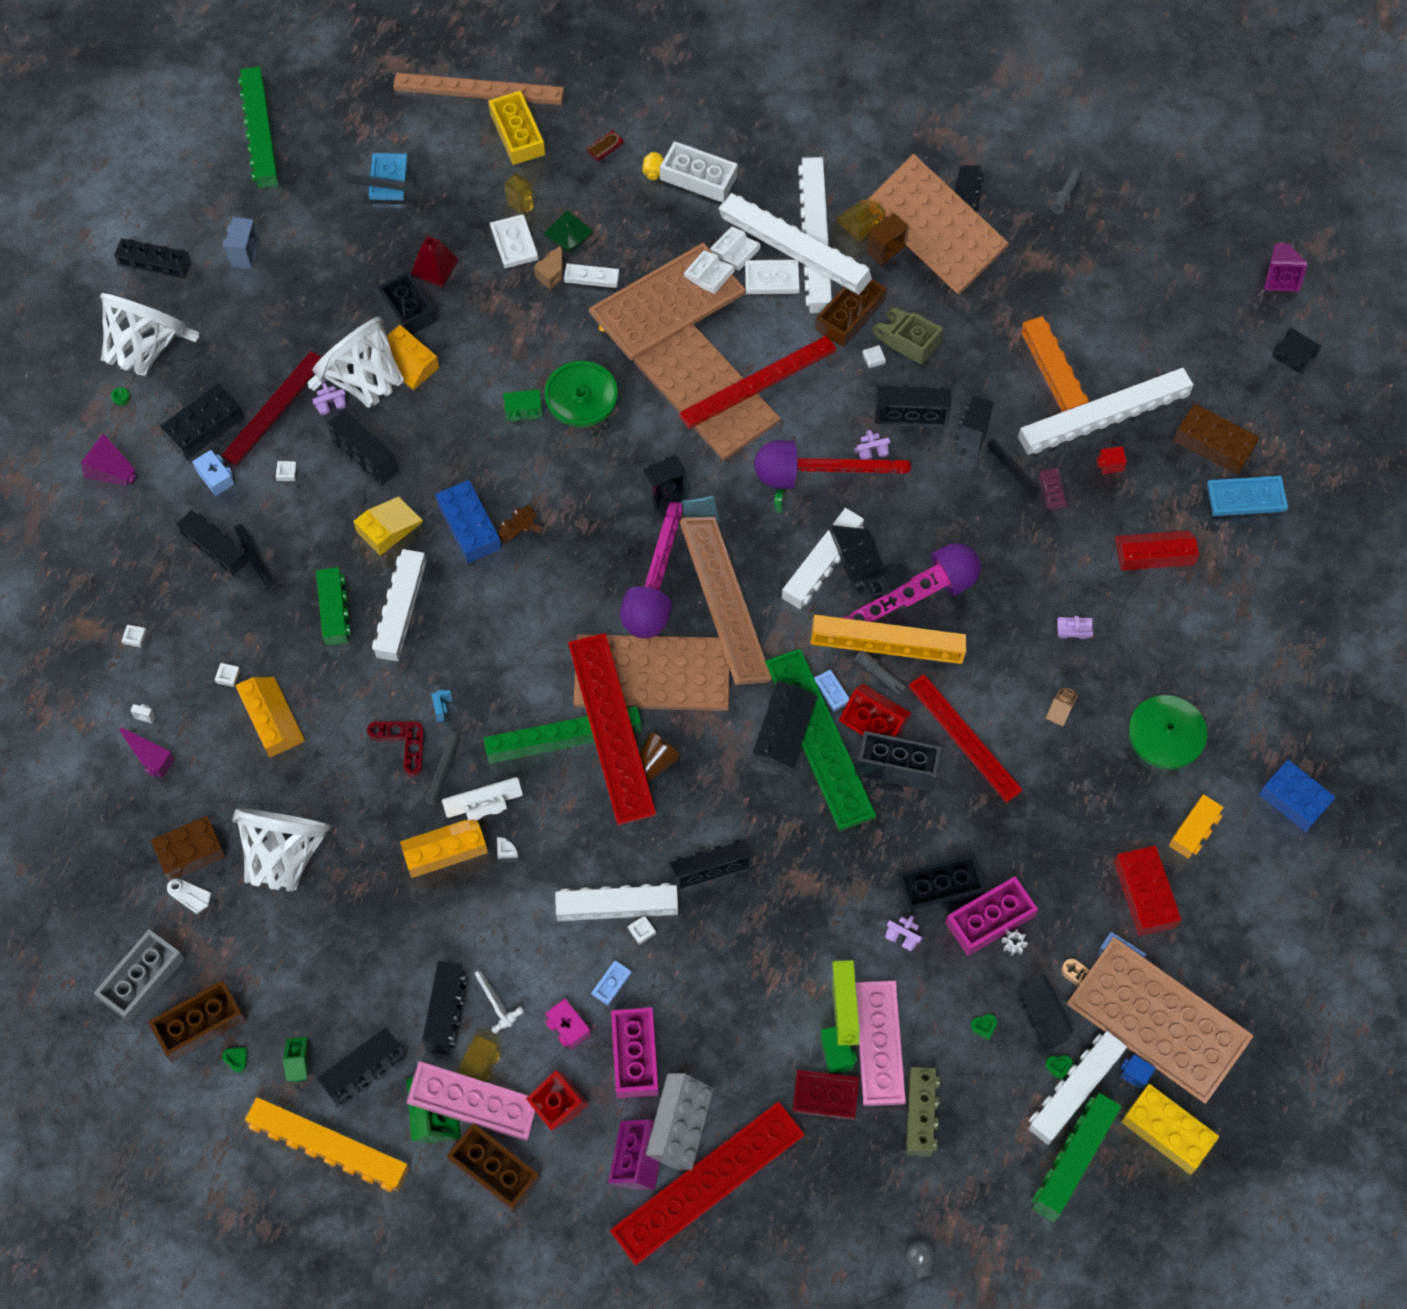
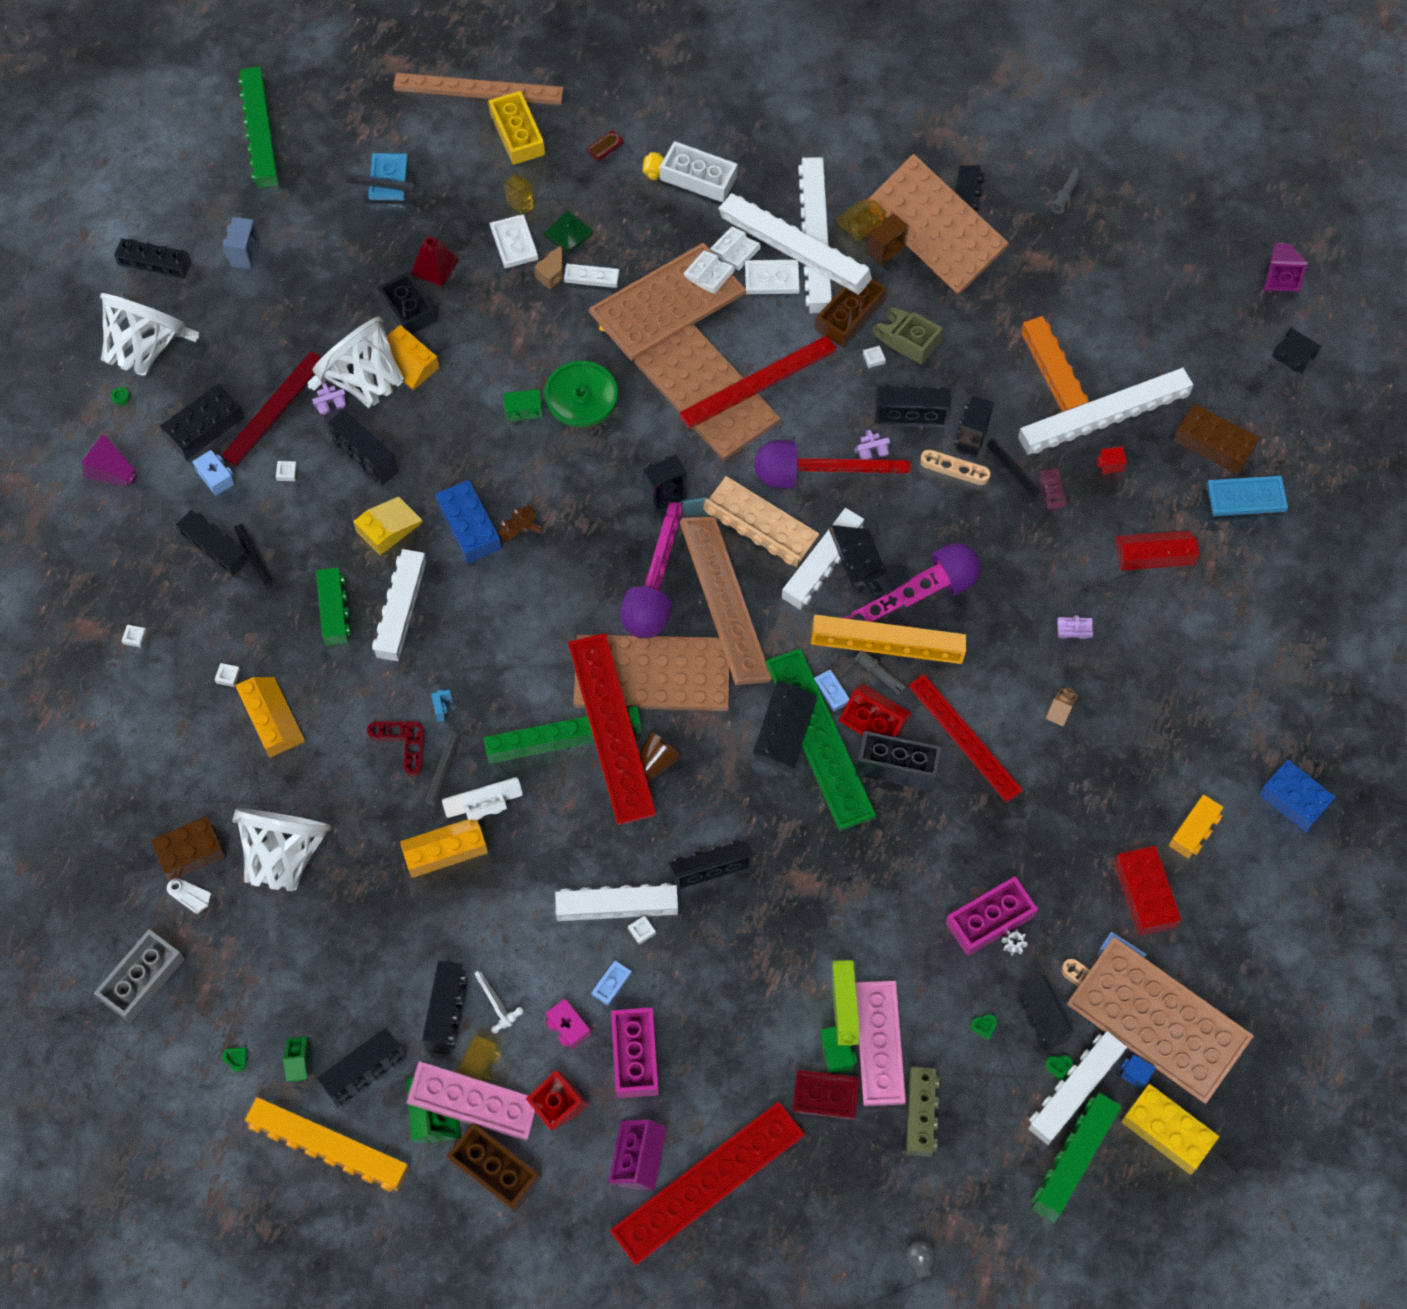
(143, 713): white plate -> none
(151, 756): magenta slope -> none
(196, 1021): reddish brown brick -> none
(505, 849): white tile -> none
(679, 1121): light grey brick -> none
(760, 521): none -> light nougat bracket
(779, 500): green tile -> none
(912, 938): lavender hips -> none
(940, 885): black brick -> none
(955, 465): none -> light nougat beam
(1167, 732): green dish -> none

